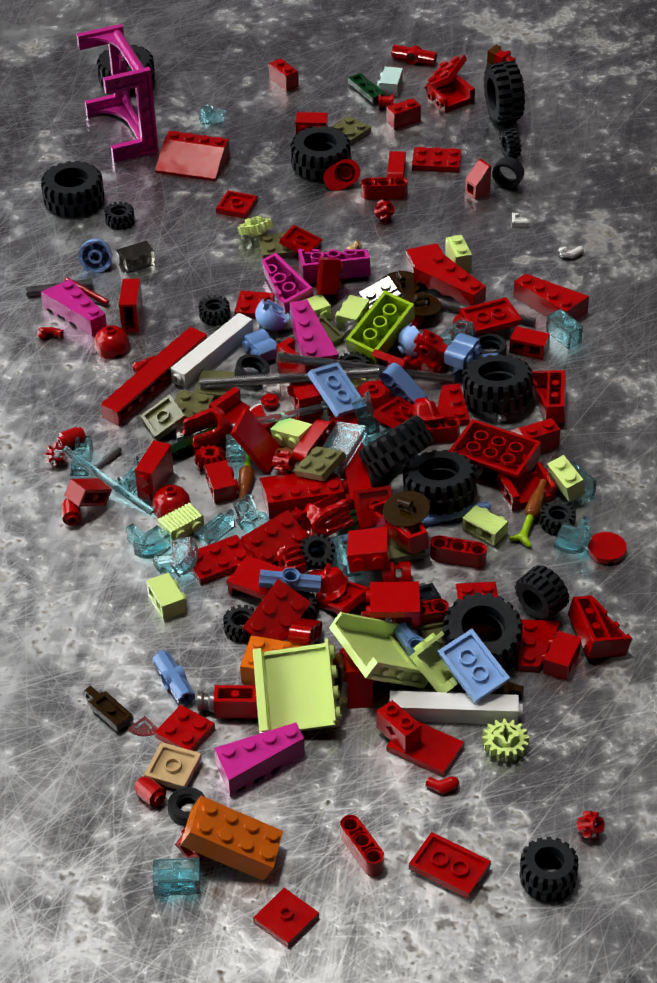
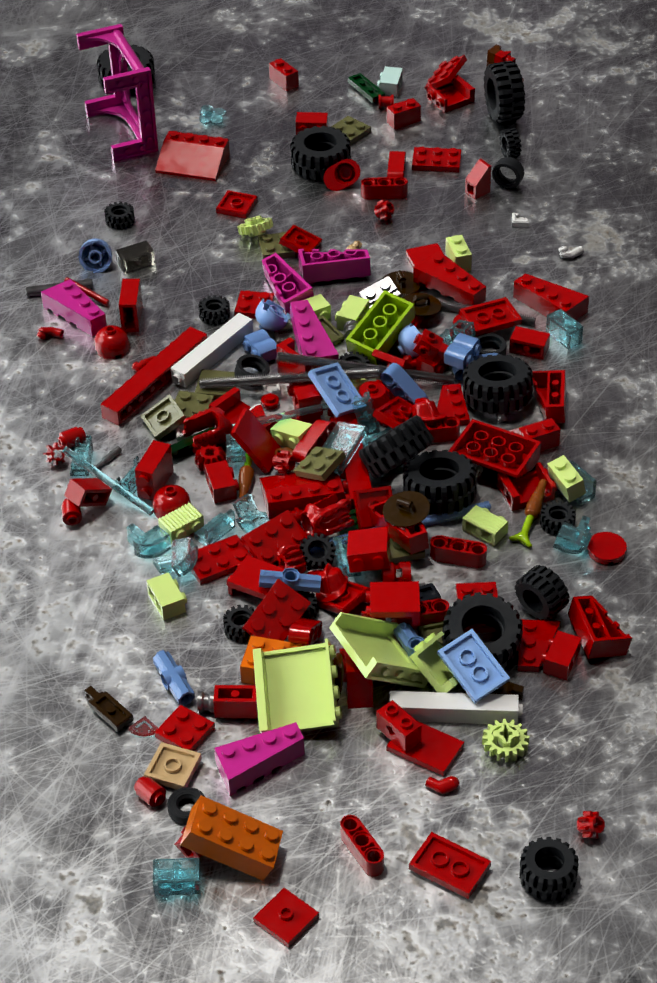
(72, 188): black tyre -> none
(328, 275): red slope -> none
(414, 55): red piece -> none

